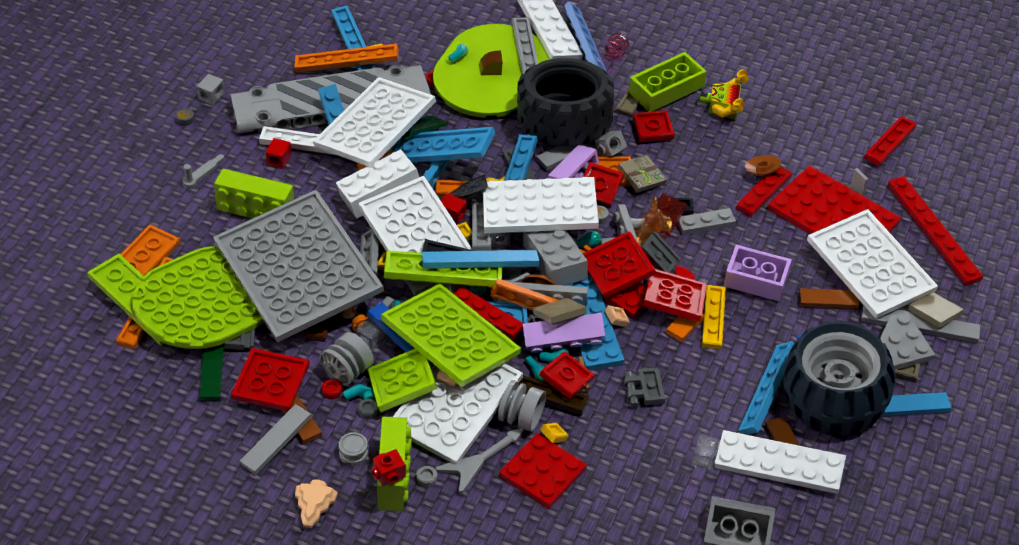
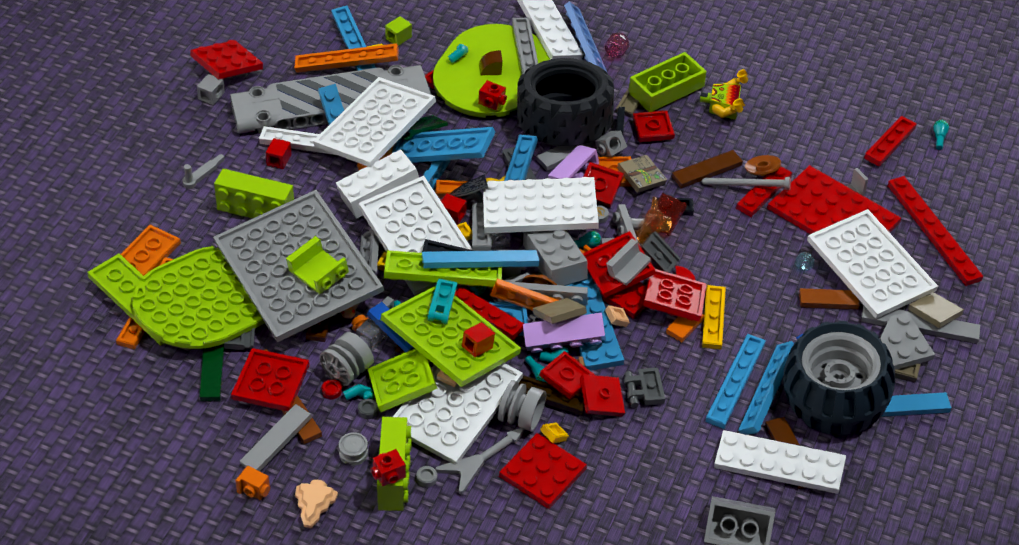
(185, 116): dark grey tile -> none
(226, 59): none -> red plate
(253, 483): none -> orange brick
(316, 266): none -> lime panel
(398, 31): none -> lime brick
(442, 301): none -> teal plate
(478, 339): none -> red brick
(492, 95): none -> red brick
(602, 395): none -> red plate
(620, 119): none -> black tile
(627, 263): none -> light grey panel
(705, 452): clear brick -> none
(706, 221): light grey plate -> none
(707, 168): none -> reddish brown tile
(735, 381): none -> dark azure tile
(748, 182): none -> light grey bar
(757, 273): lavender brick -> none
(804, 257): none -> clear light blue plate
(940, 129): none -> teal piece

